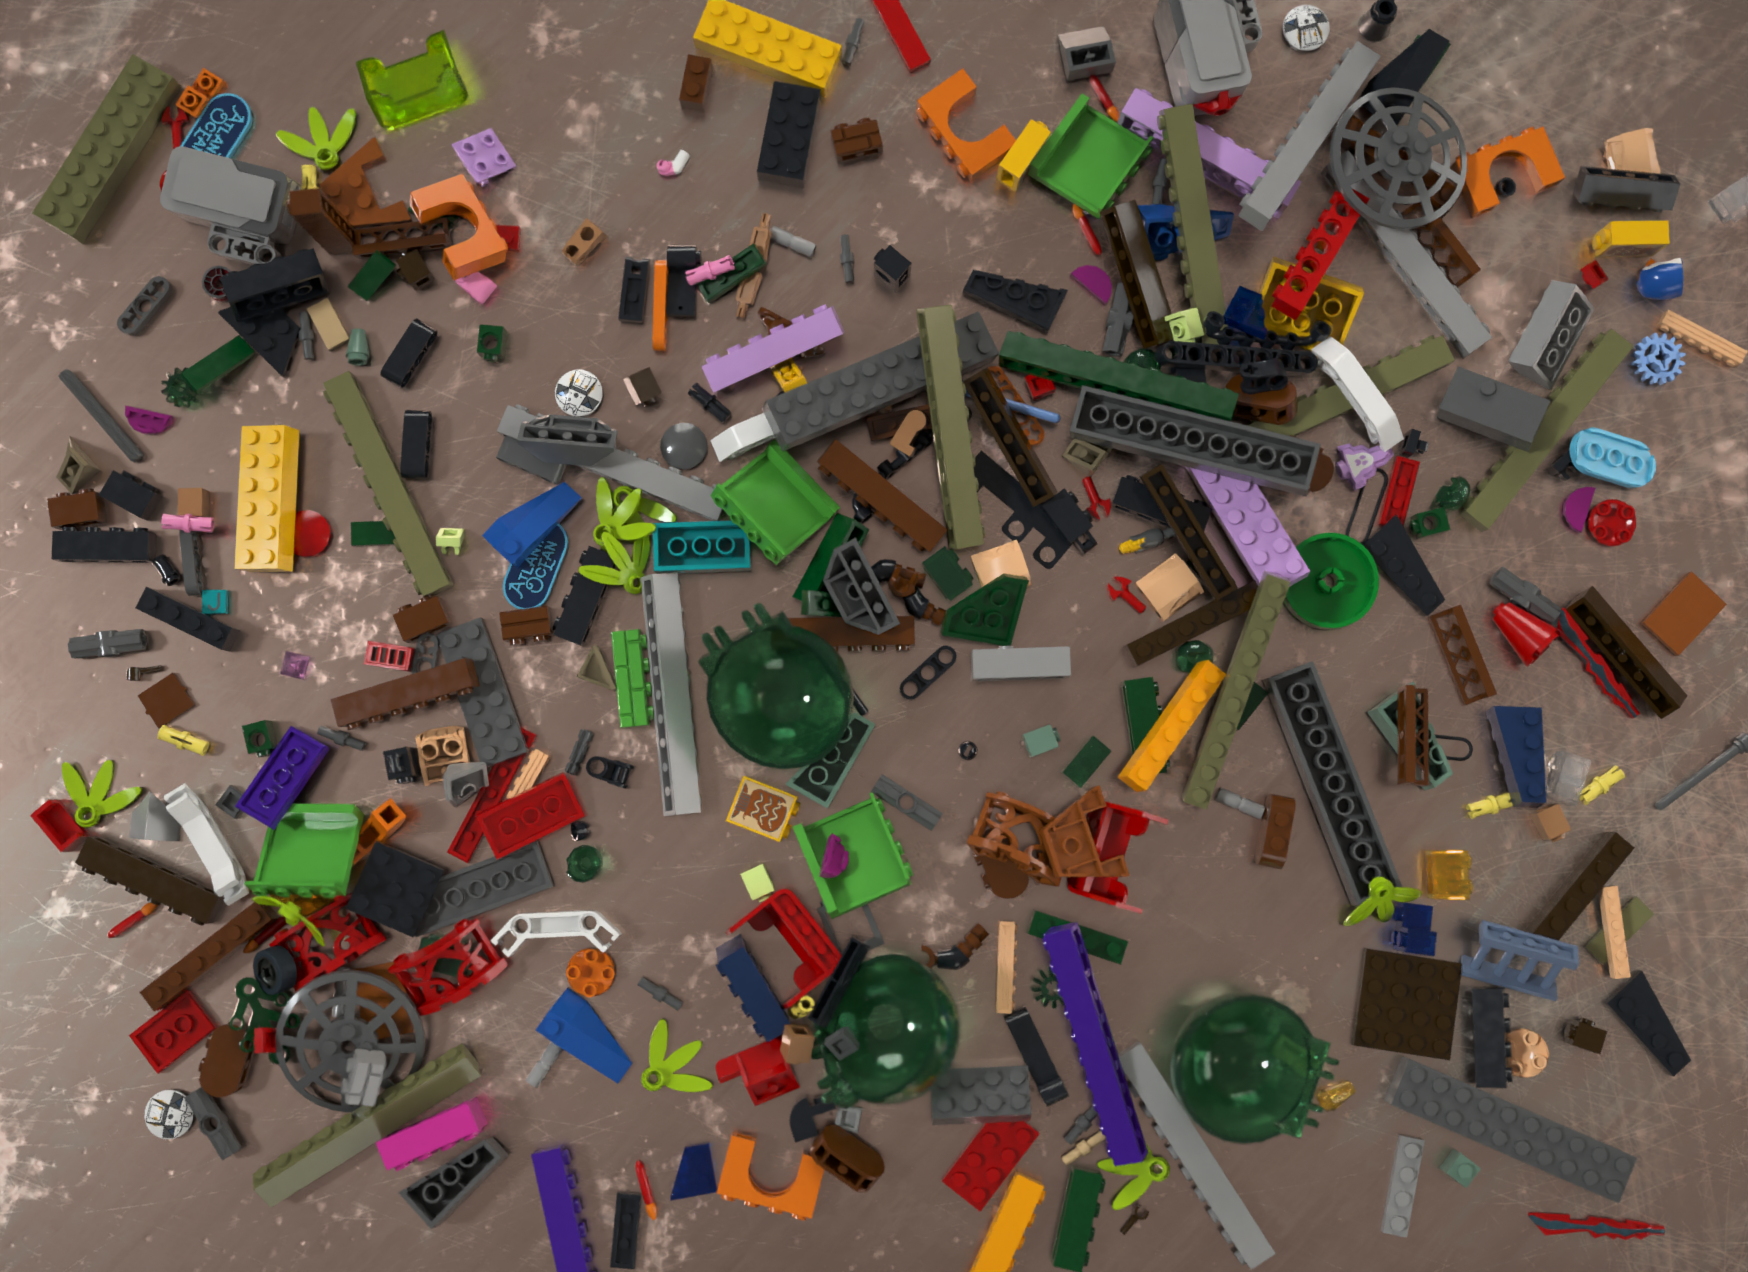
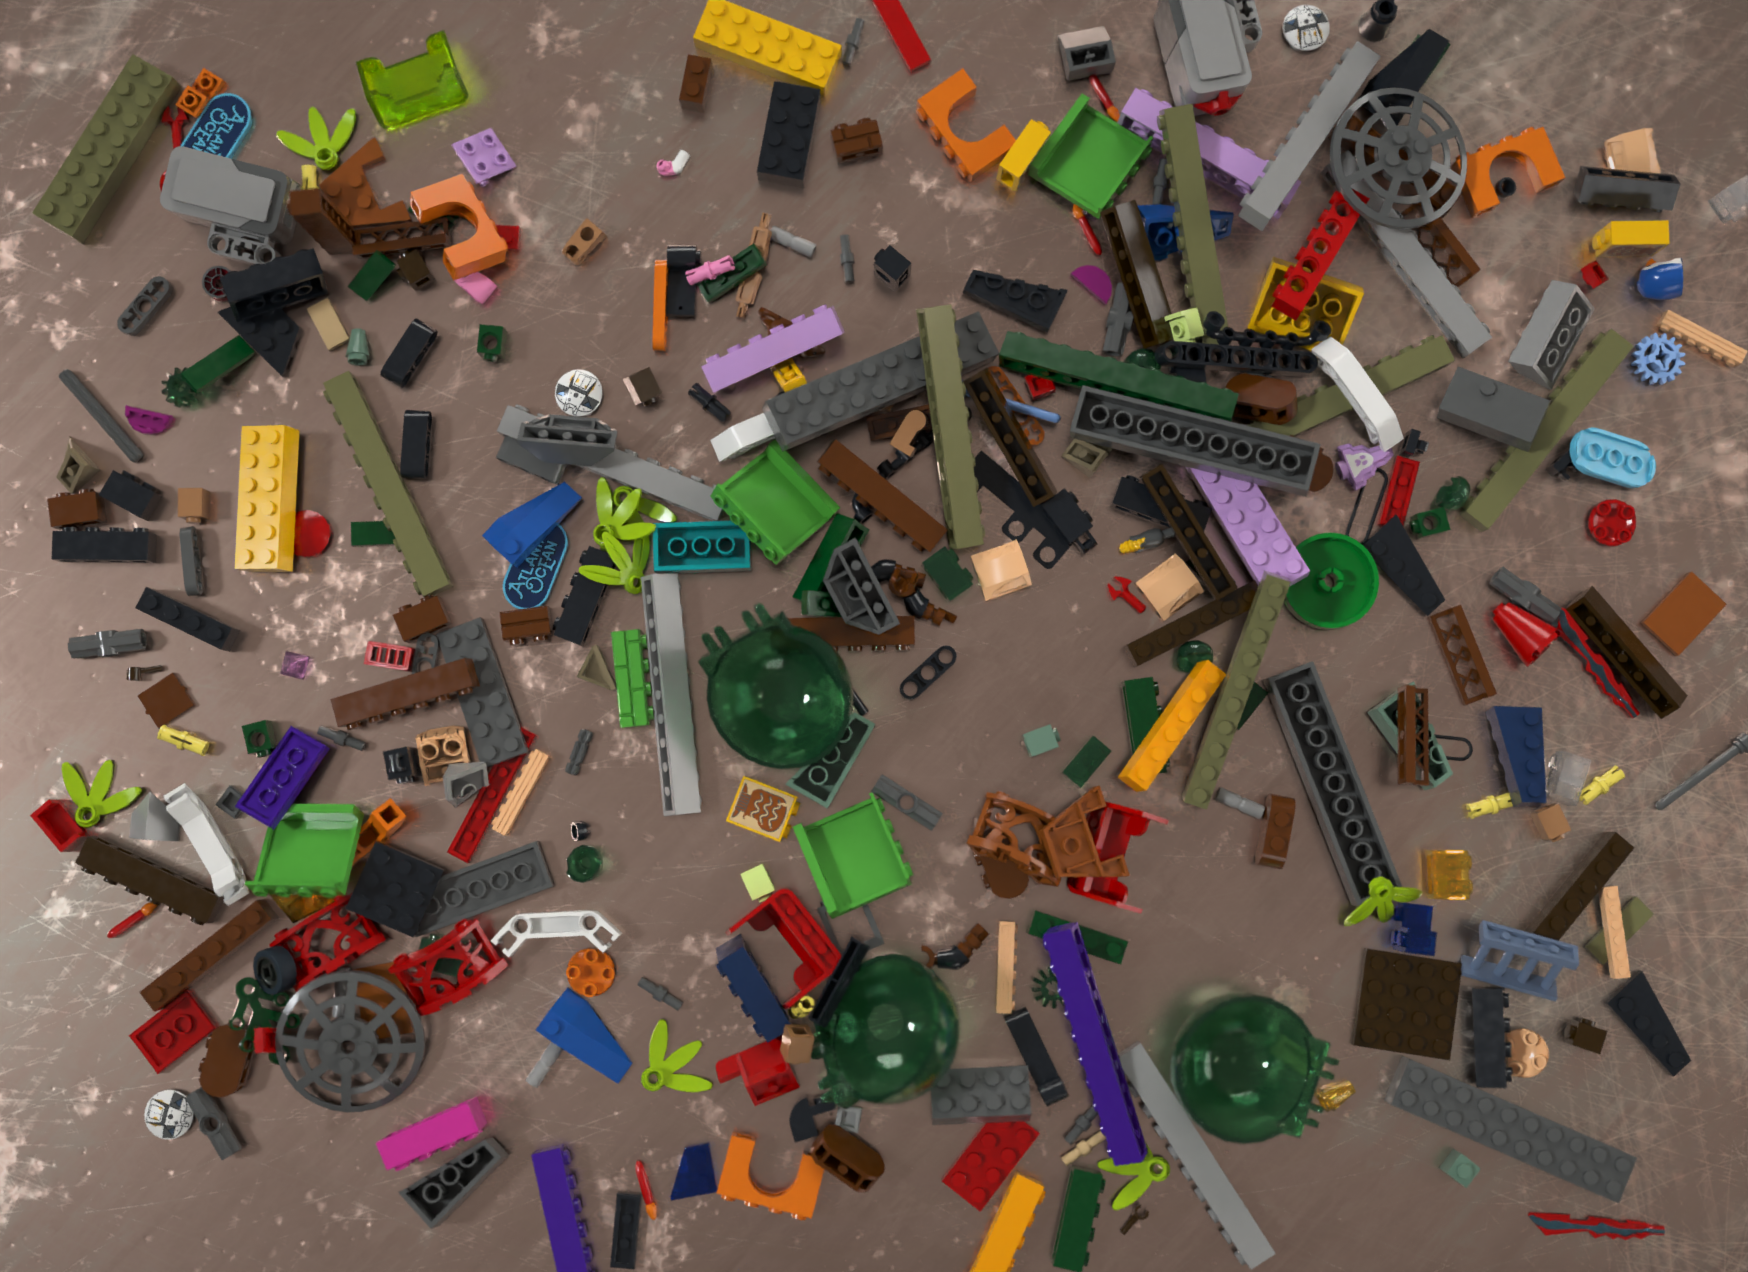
(168, 573): black pin -> none
(187, 523): bright pink pin -> none
(215, 601): teal tile -> none
(253, 944): red piece -> none
(291, 915): lime plant -> none
(306, 336): dark grey bar -> none
(364, 1077): light grey brick -> none
(366, 1125): olive brick -> none
(450, 537): yellowish green tile -> none
(529, 815): red plate -> none
(611, 771): black piece -> none
(634, 290): black plate -> none
(683, 446): dark grey dish -> none
(834, 859): magenta tile -> none
(842, 1043): dark grey tile -> none
(962, 748): black hinge -> none
(989, 612): dark green plate -> none
(1020, 663): light grey brick -> none
(1095, 499): red bar -> none
(1246, 313): clear blue wing -> none
(1265, 375): black piece -> none
(1402, 1185): light grey plate -> none
(1577, 507): magenta tile -> none

